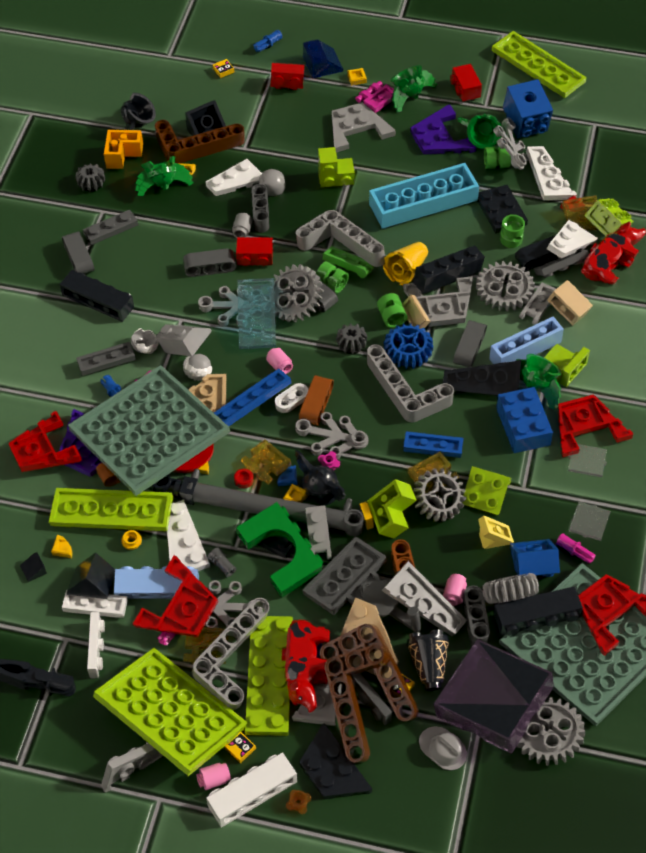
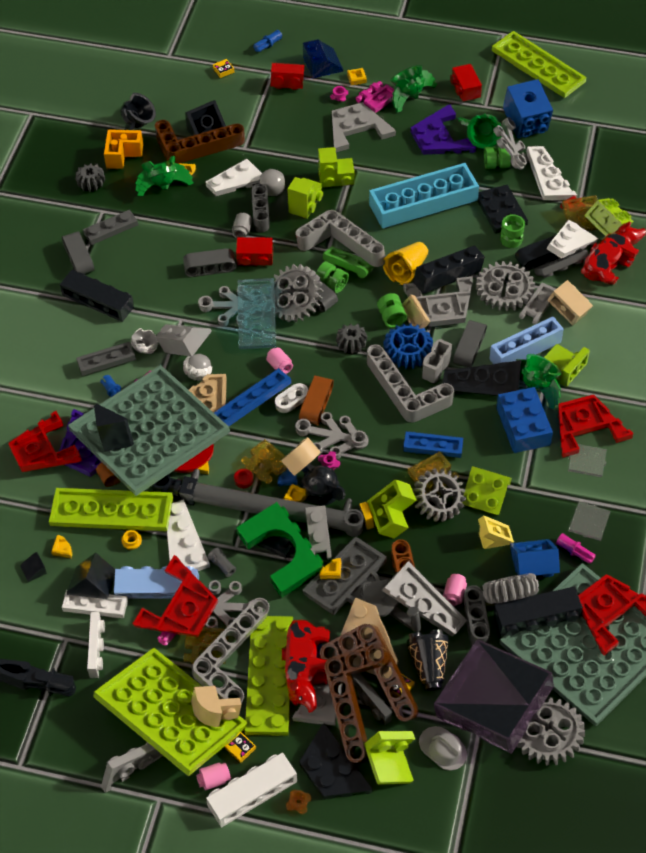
(112, 429): none -> black slope
(211, 709): none -> tan brick
(300, 456): none -> tan brick
(303, 196): none -> lime brick
(332, 570): none -> yellow tile
(339, 94): none -> dark pink plate
(388, 757): none -> lime bracket
(436, 361): none -> light grey brick

